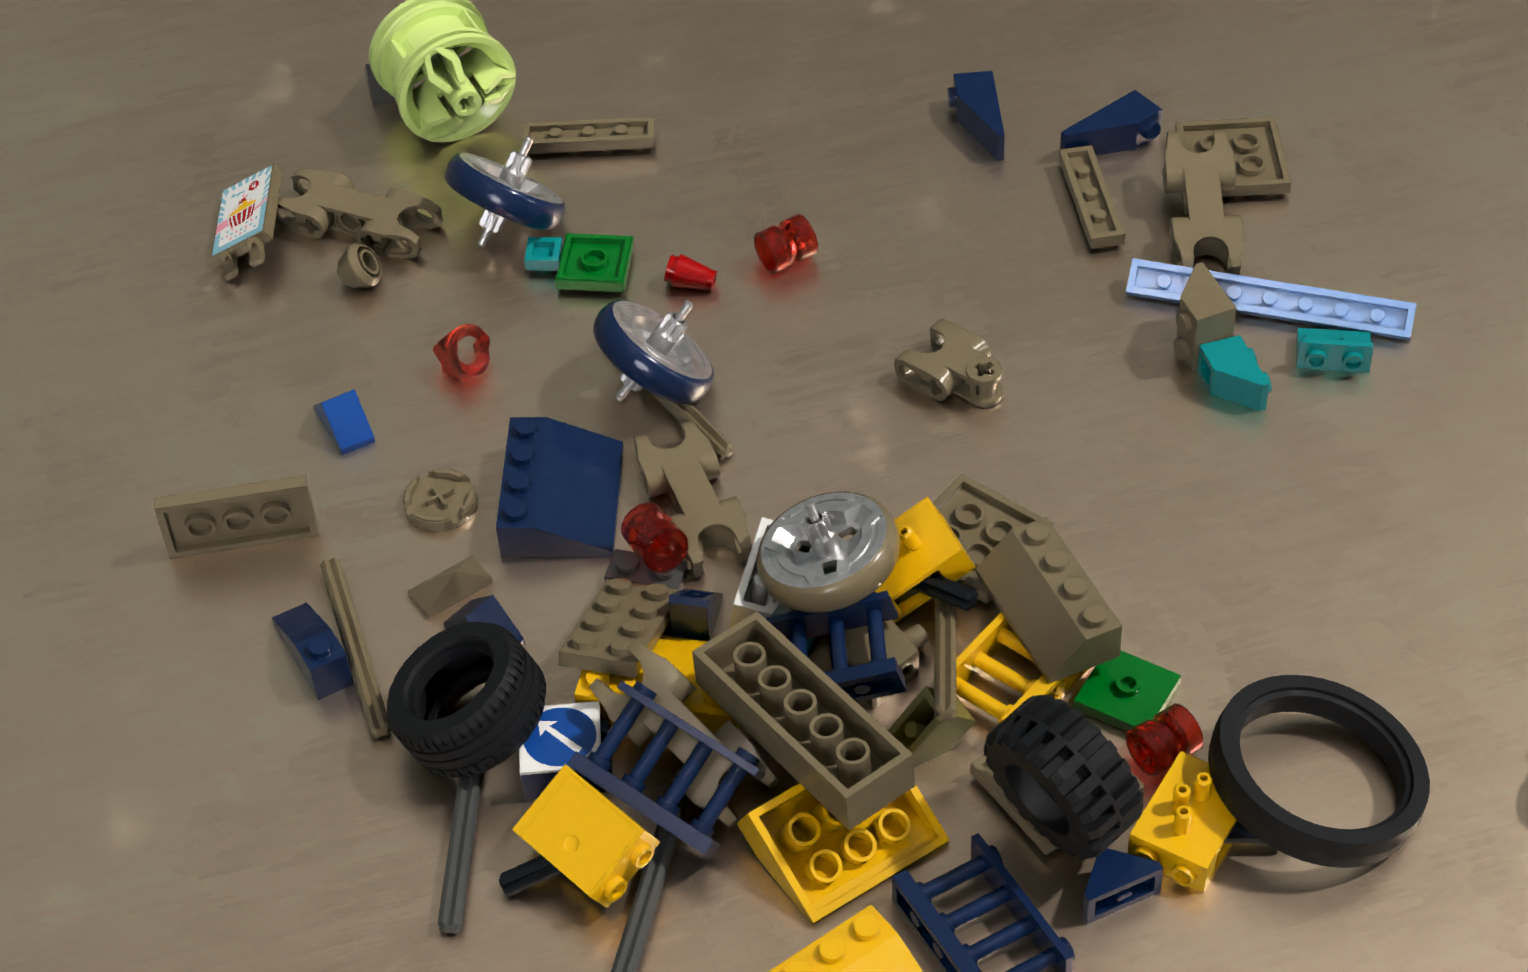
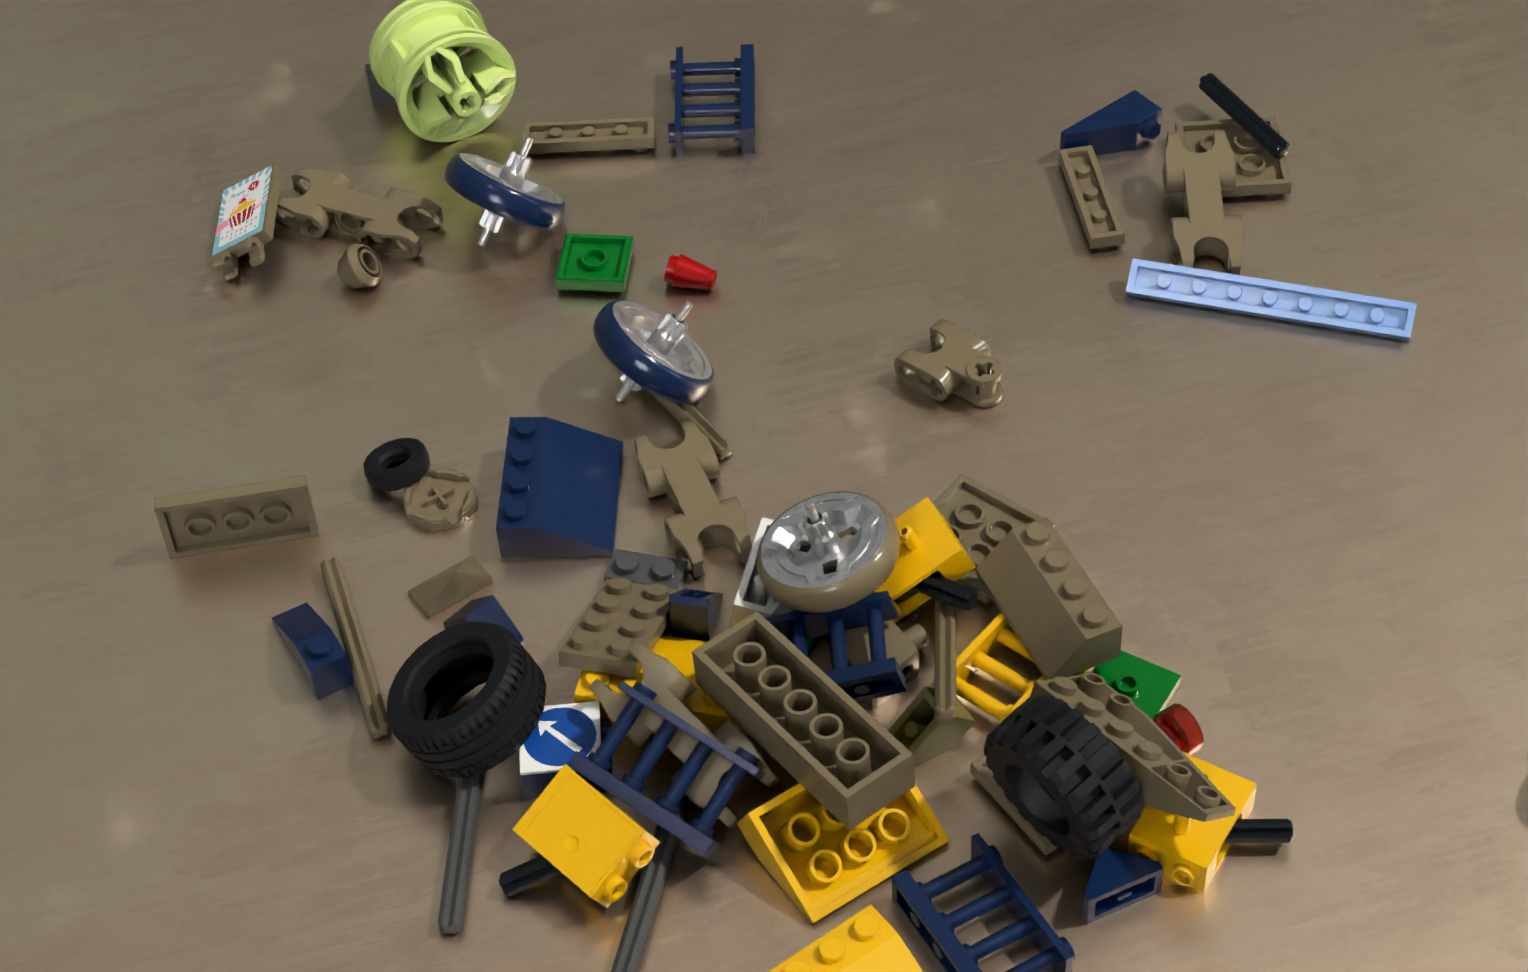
(345, 422): blue slope -> none
(401, 476): none -> black tyre
(447, 353): clear red piece -> none
(543, 253): teal plate -> none
(654, 537): clear red wheel -> none
(741, 108): none -> dark blue fence
(787, 243): clear red wheel -> none
(978, 109): dark blue slope -> none
(1162, 769): none -> dark tan wedge
(1203, 315): dark tan slope -> none
(1233, 373): teal slope -> none
(1244, 116): none -> black axle
(1289, 832): black tyre -> none
(1334, 350): teal bracket -> none

